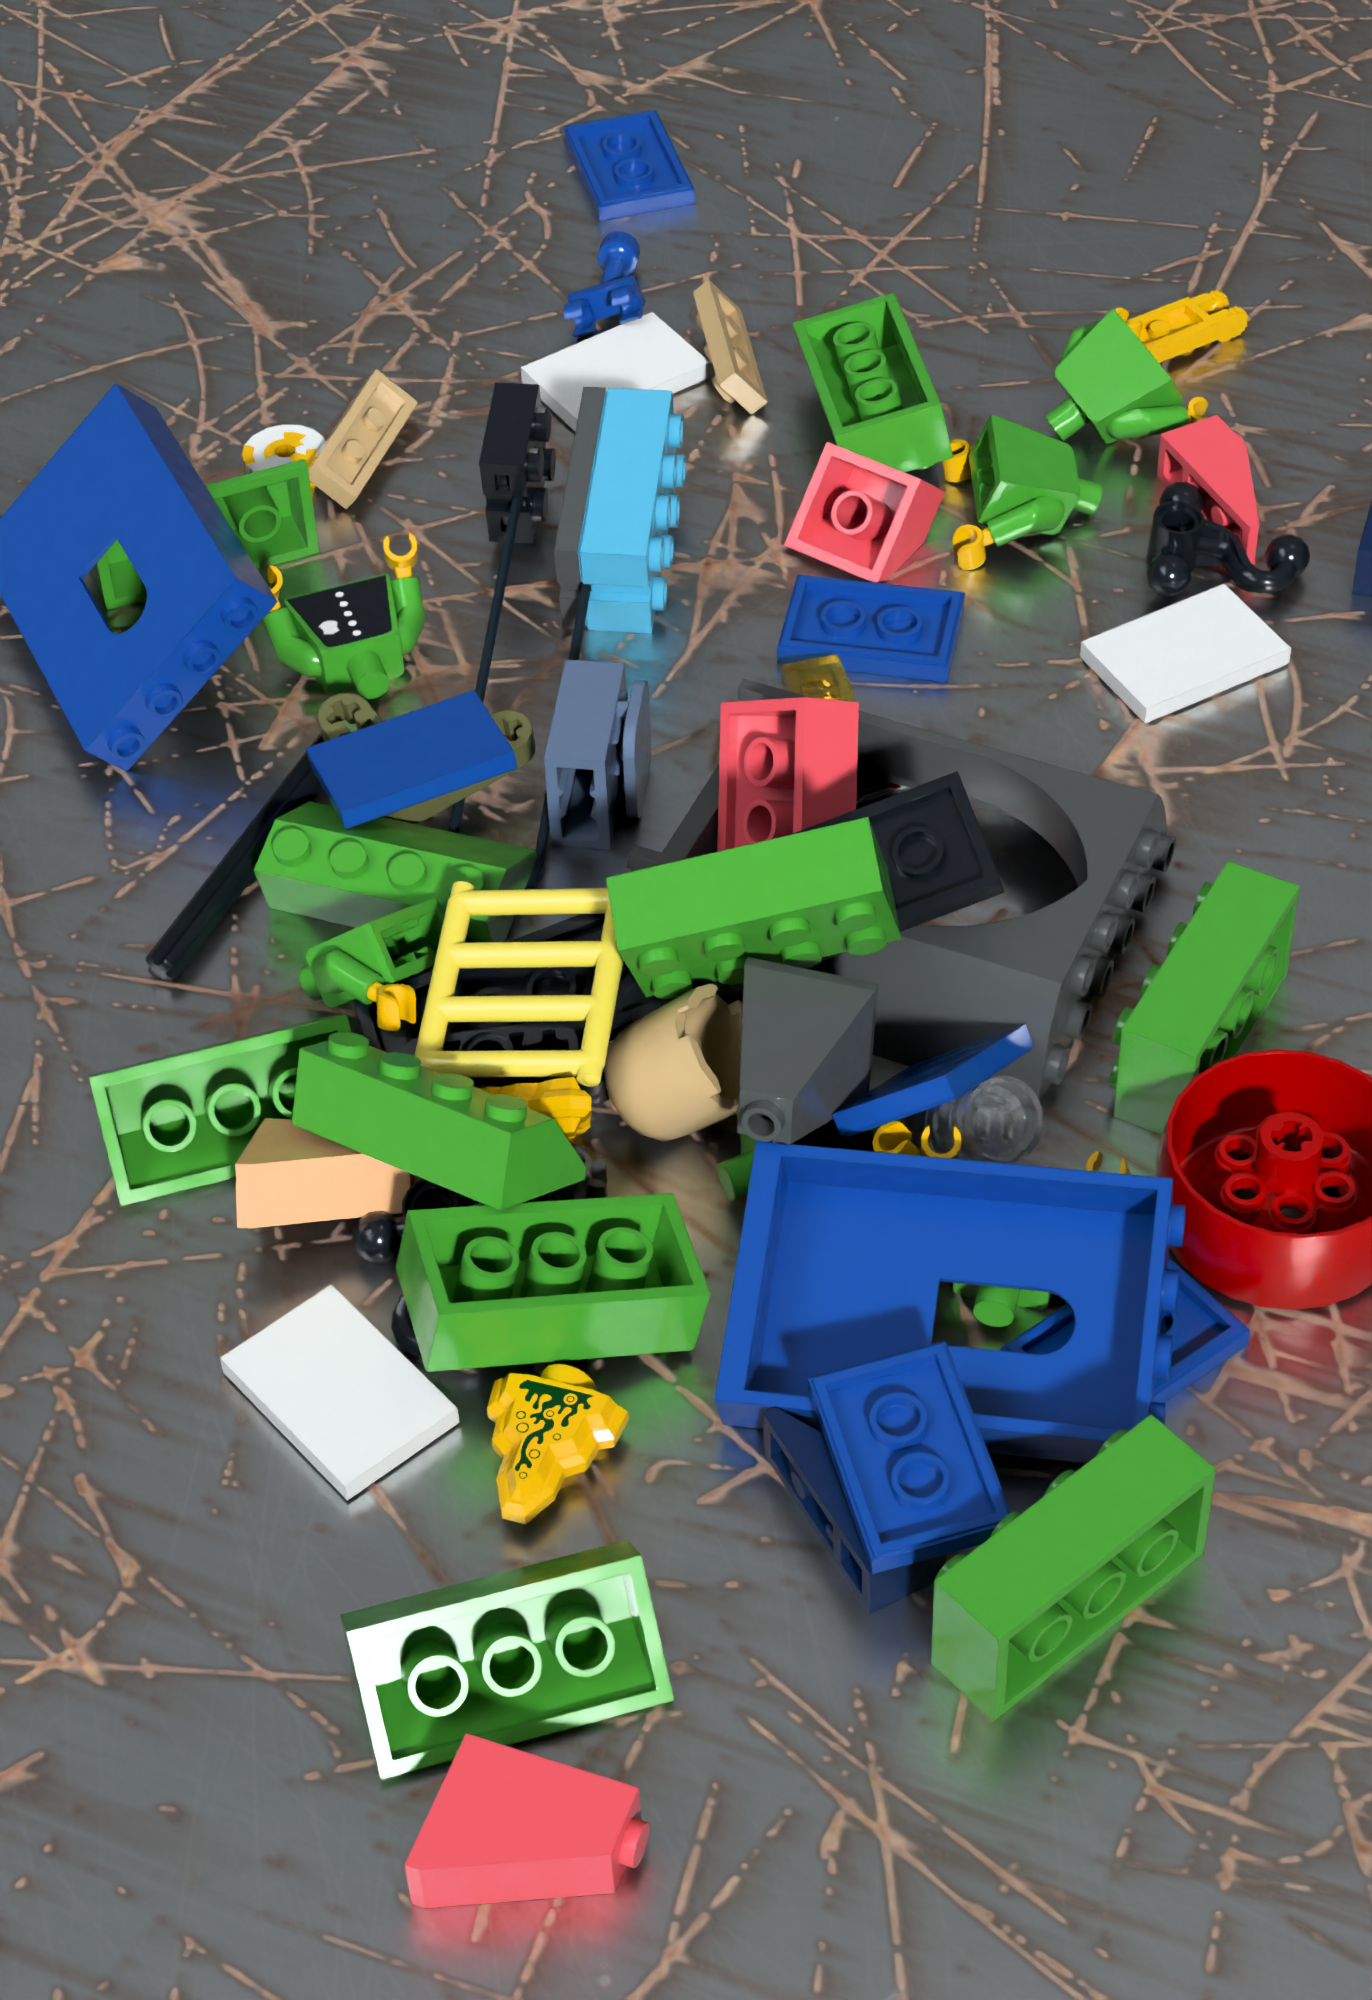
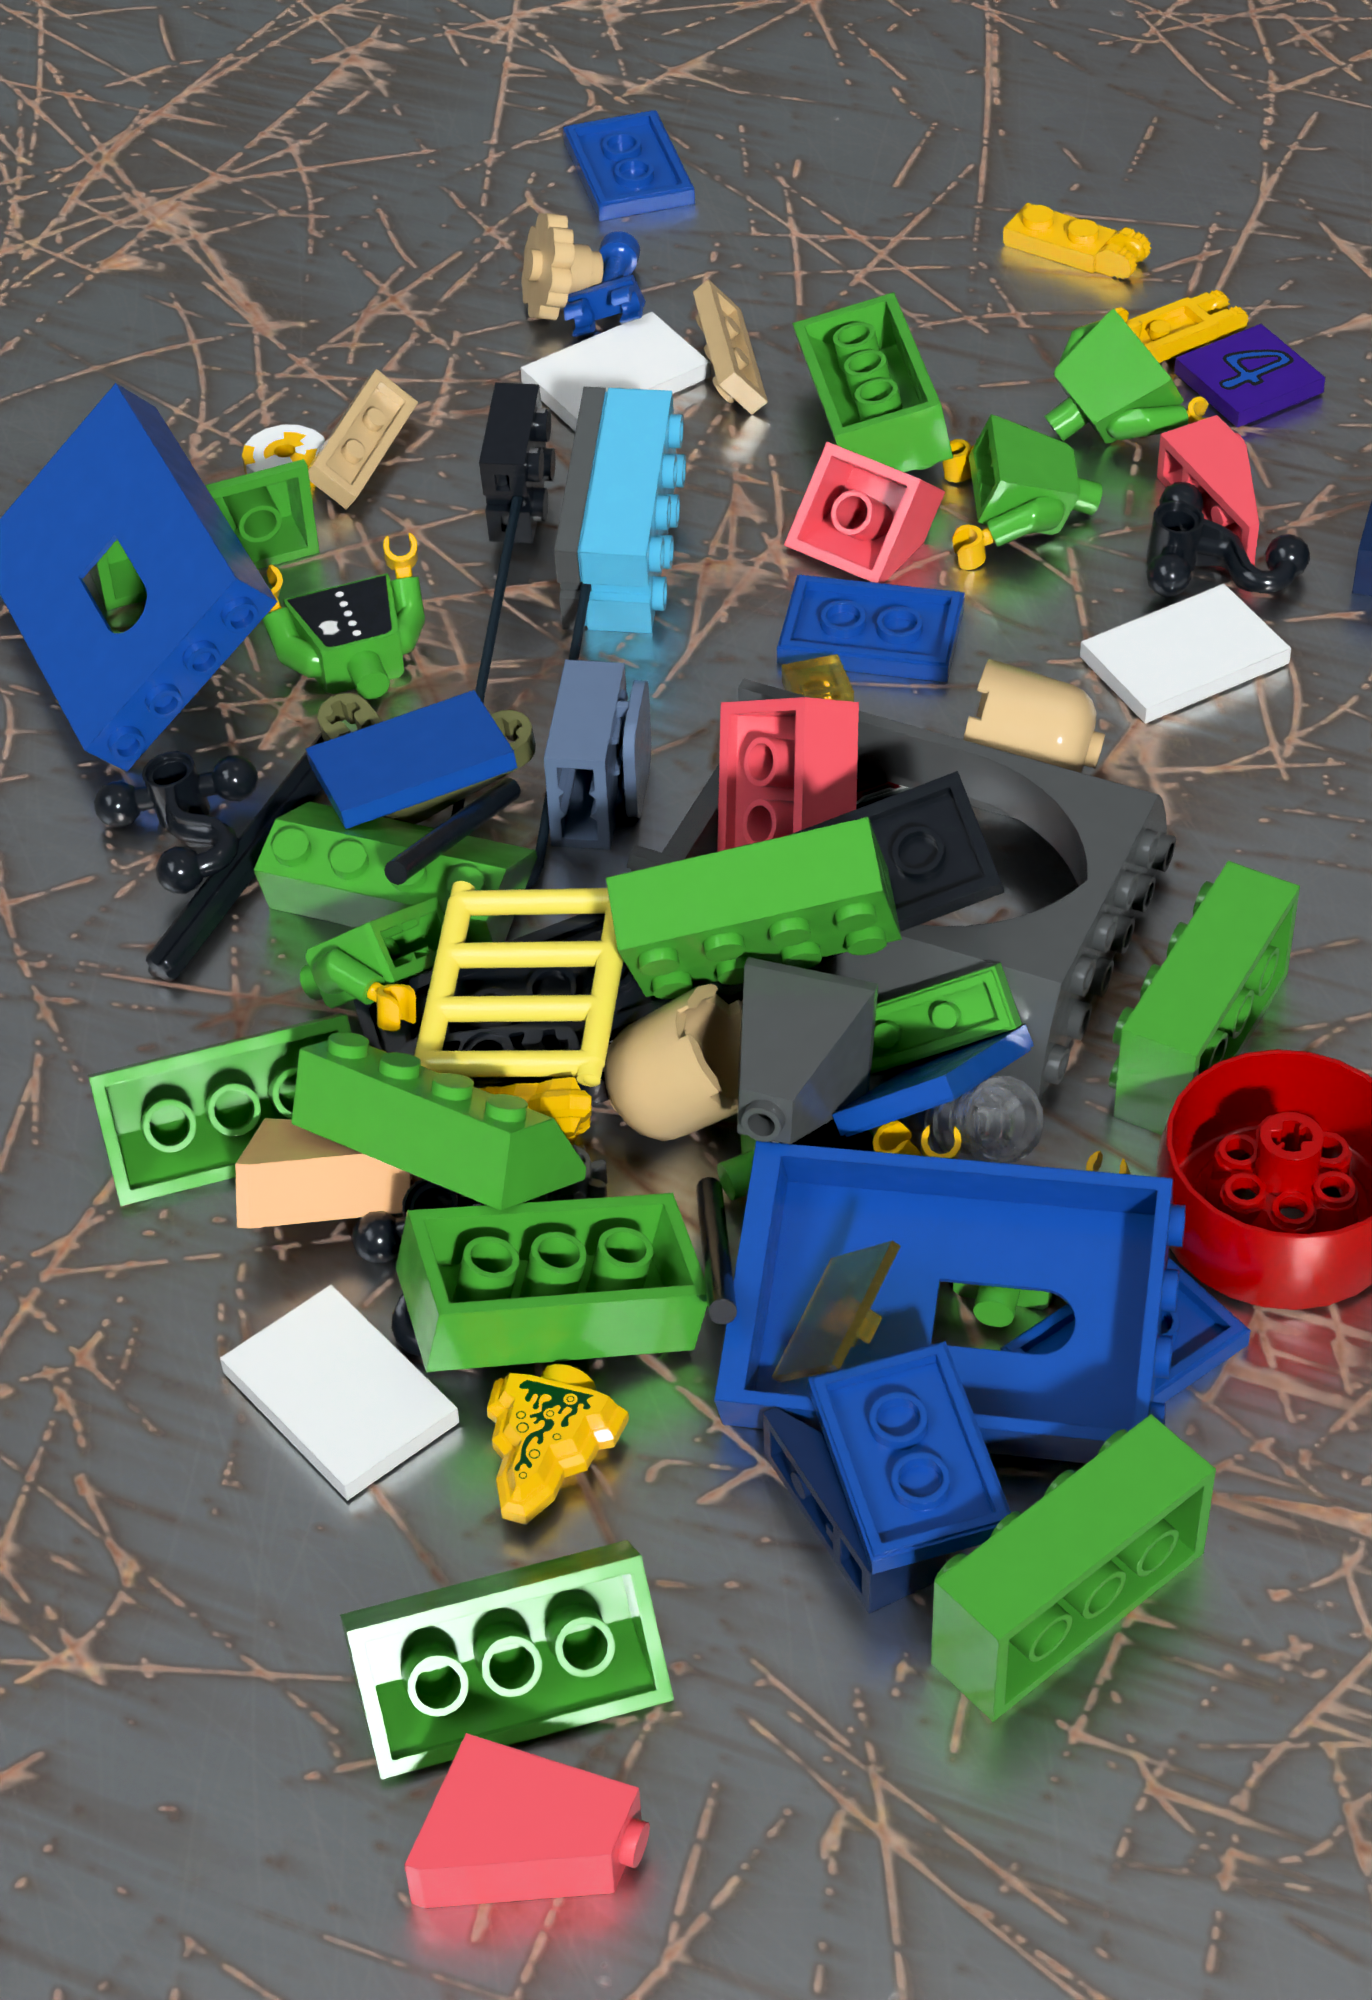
(183, 809): none -> black piece
(452, 831): none -> black bar
(556, 266): none -> tan plant
(716, 1251): none -> black bar
(837, 1313): none -> piece
(943, 1017): none -> bright green tile
(1035, 718): none -> tan cylinder
(1076, 241): none -> yellow hinge
(1249, 375): none -> dark purple tile

